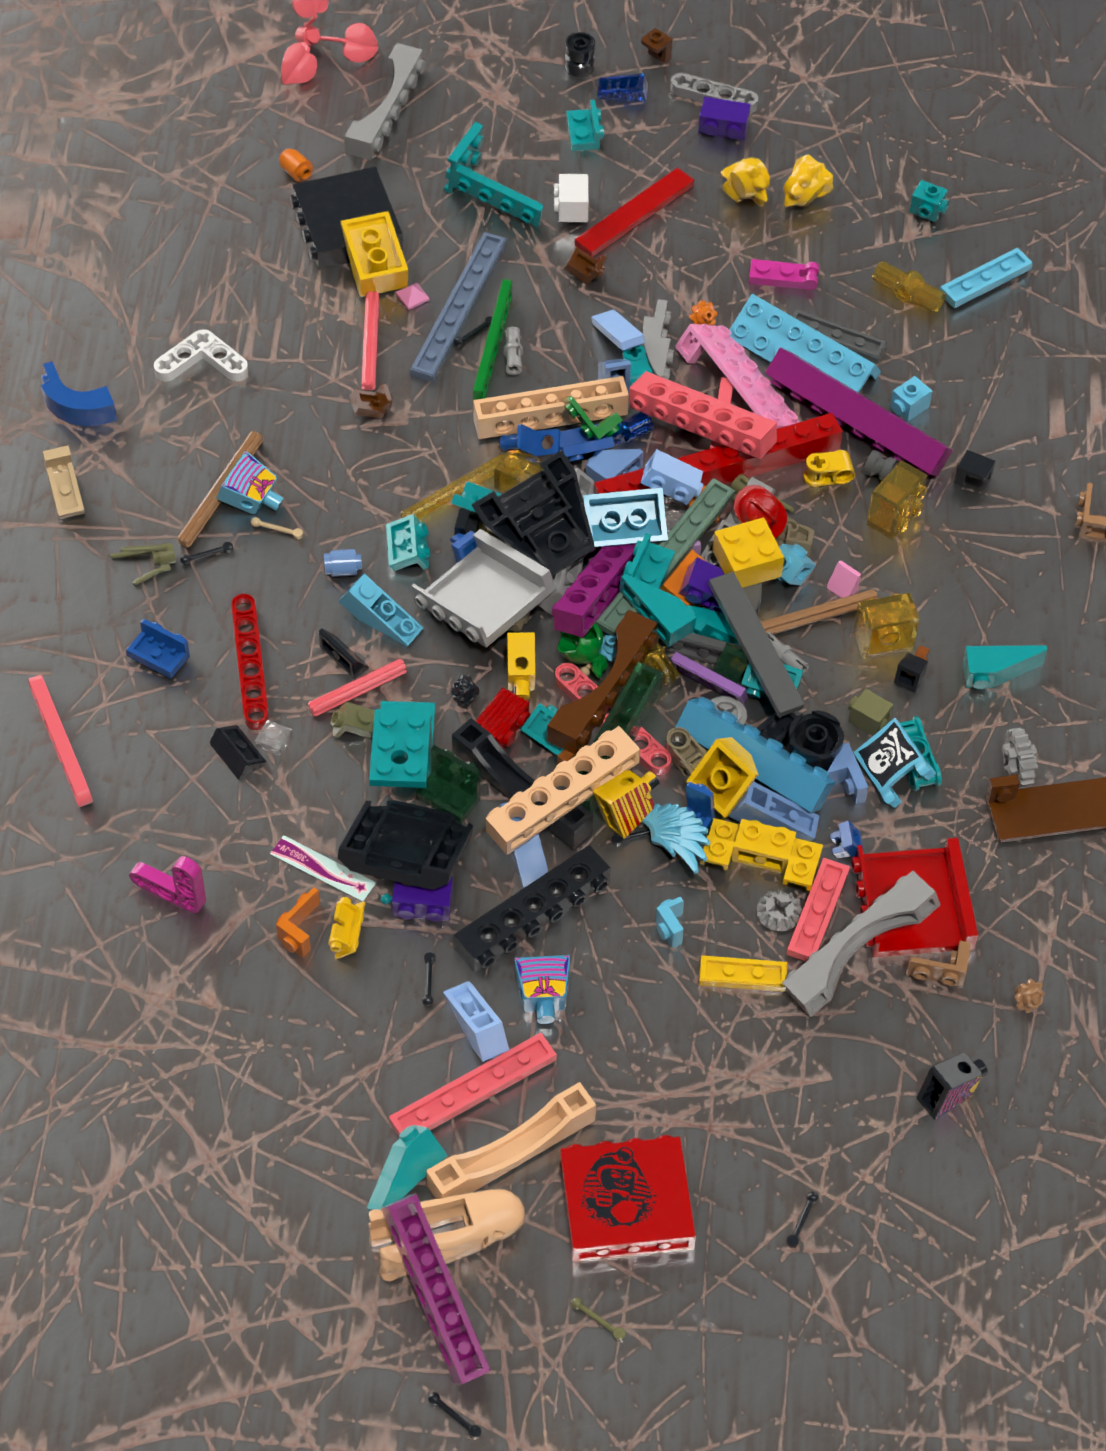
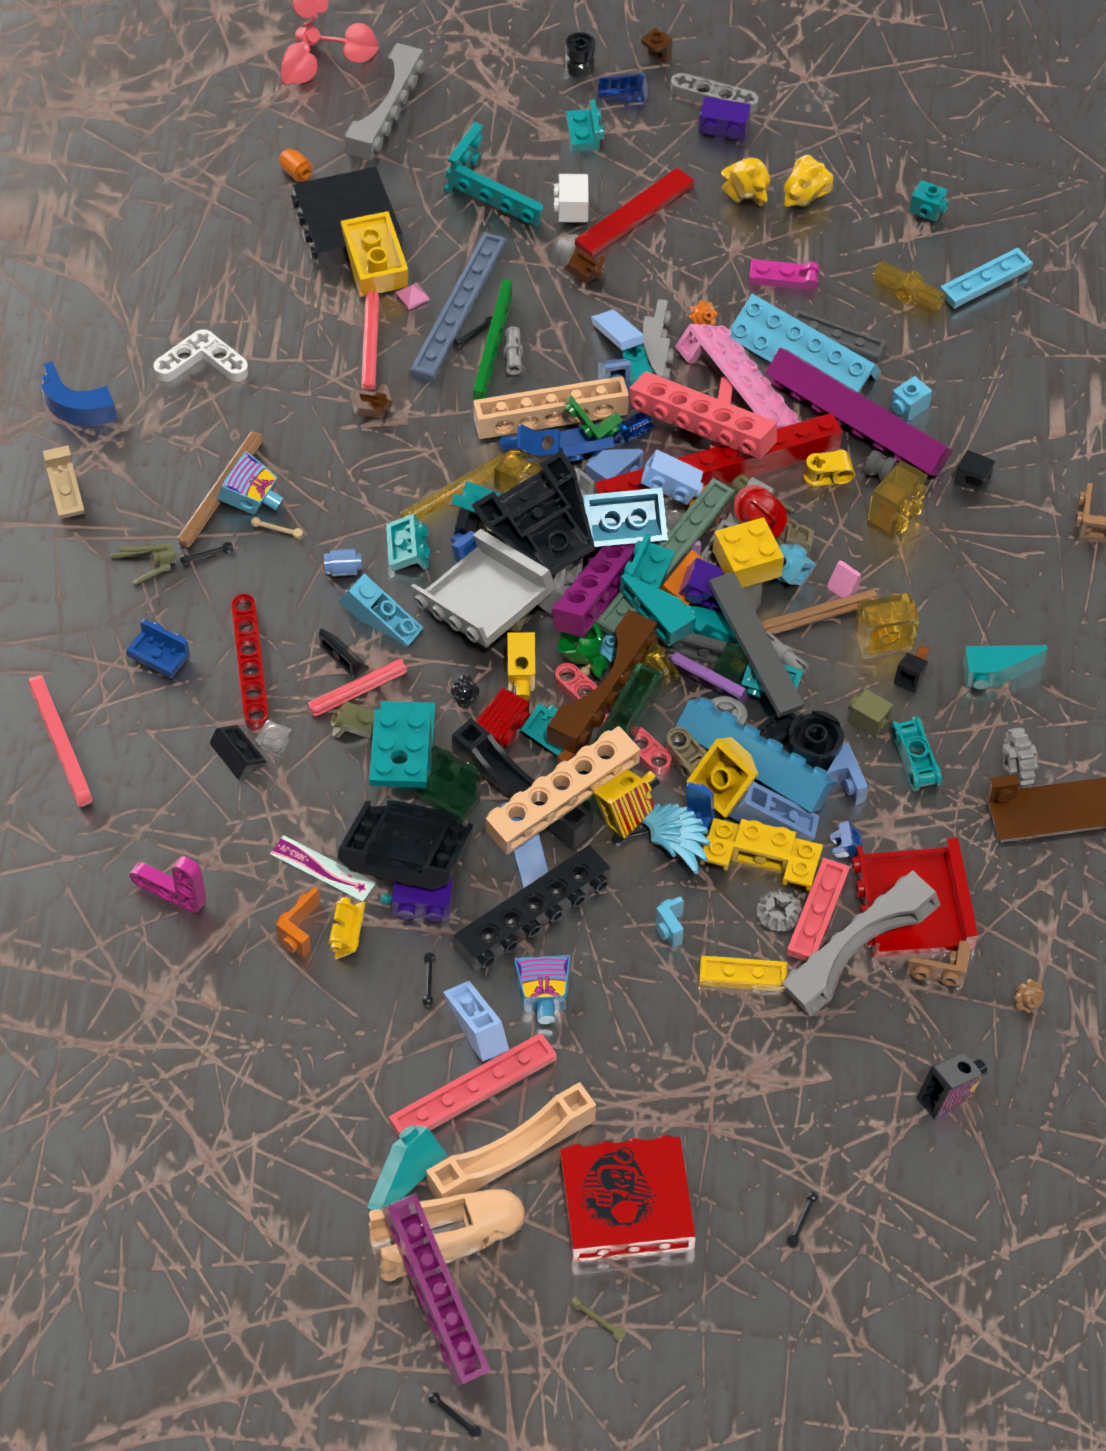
(889, 758): flag -> none

